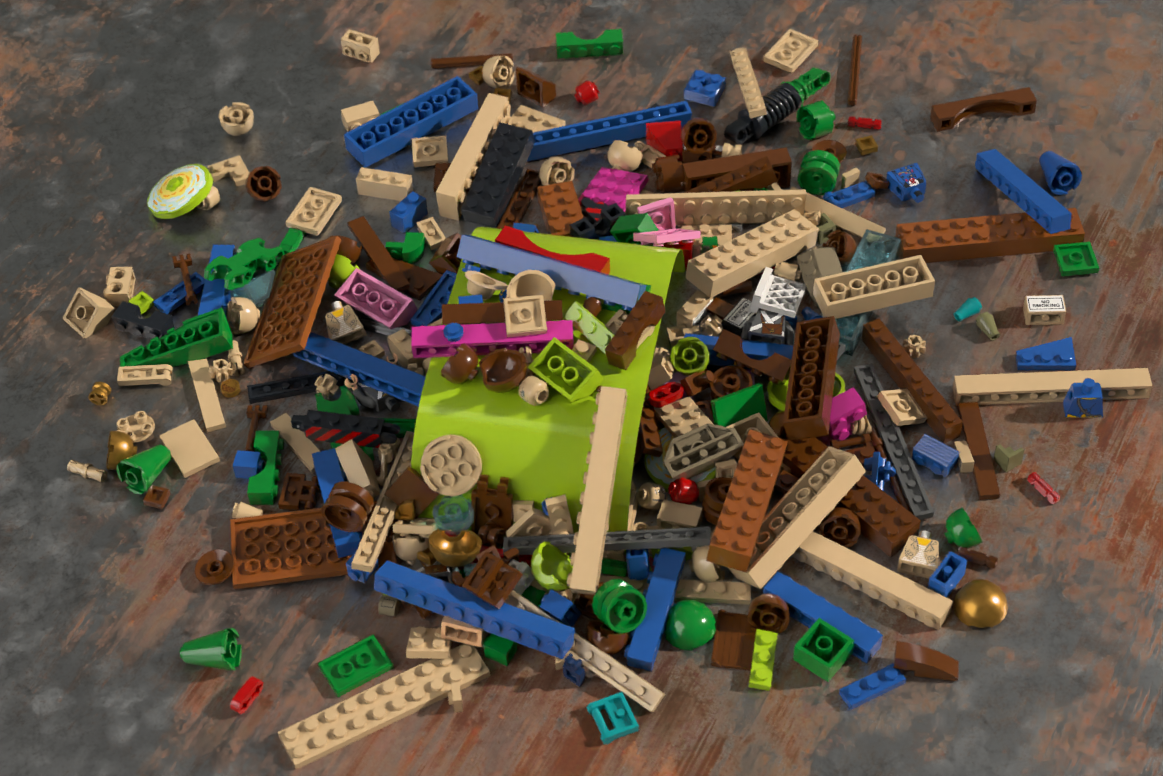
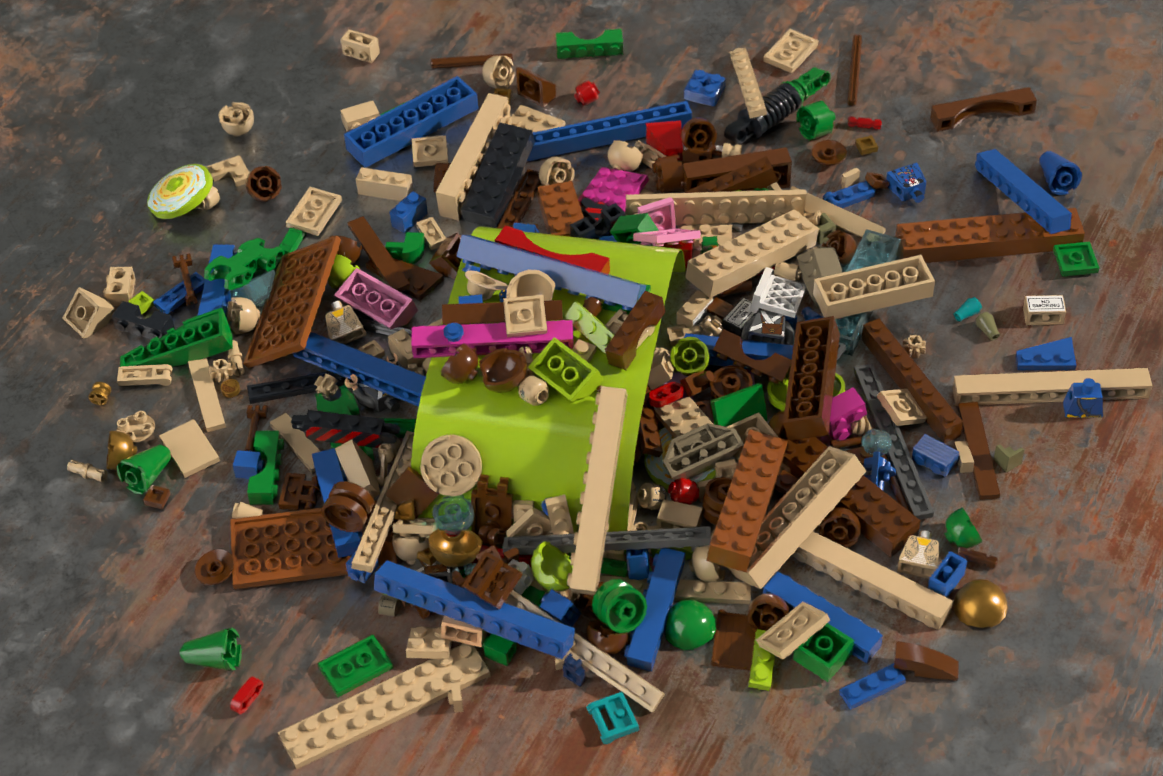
(432, 306): blue wing -> none
(476, 75): pearl gold tile -> none
(793, 630): none -> tan plate
(818, 172): green wheel -> none
(876, 441): none -> clear light blue head
(1043, 487): red axle -> none

